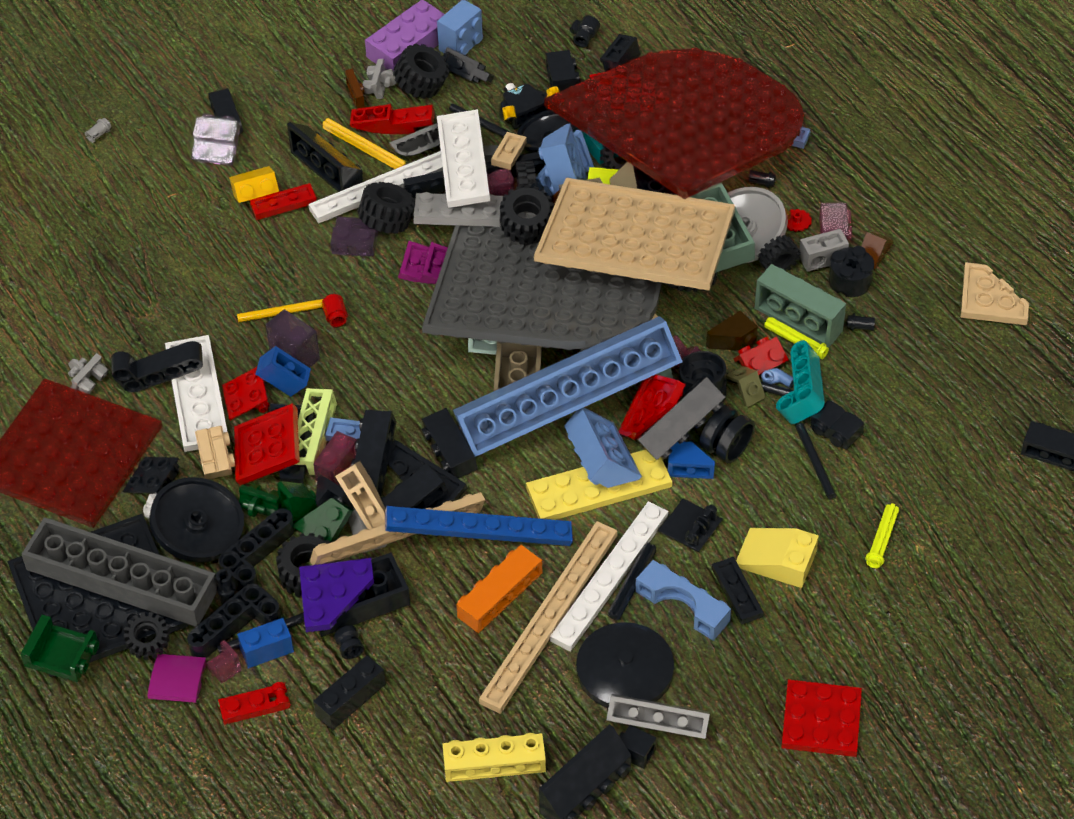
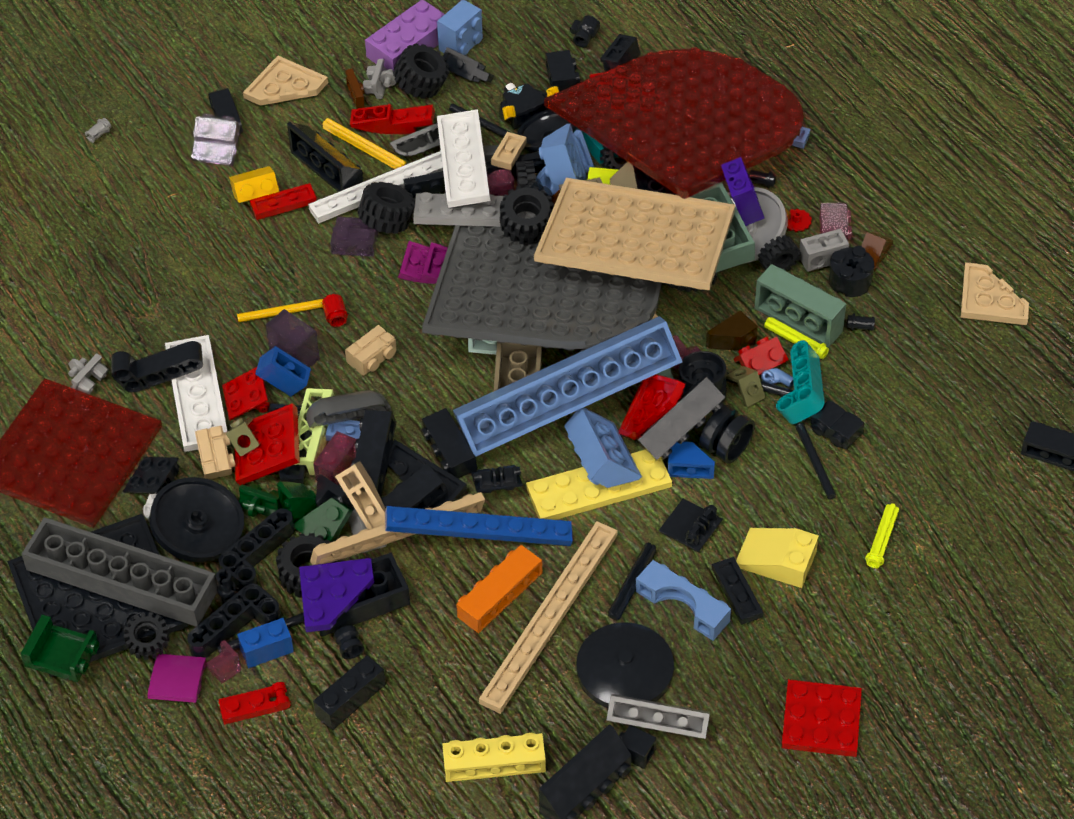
(239, 428): none -> olive bracket
(284, 82): none -> tan plate
(345, 407): none -> dark grey brick
(371, 350): none -> tan brick
(497, 478): none -> black hinge
(608, 577): white plate -> none
(742, 191): none -> dark purple window

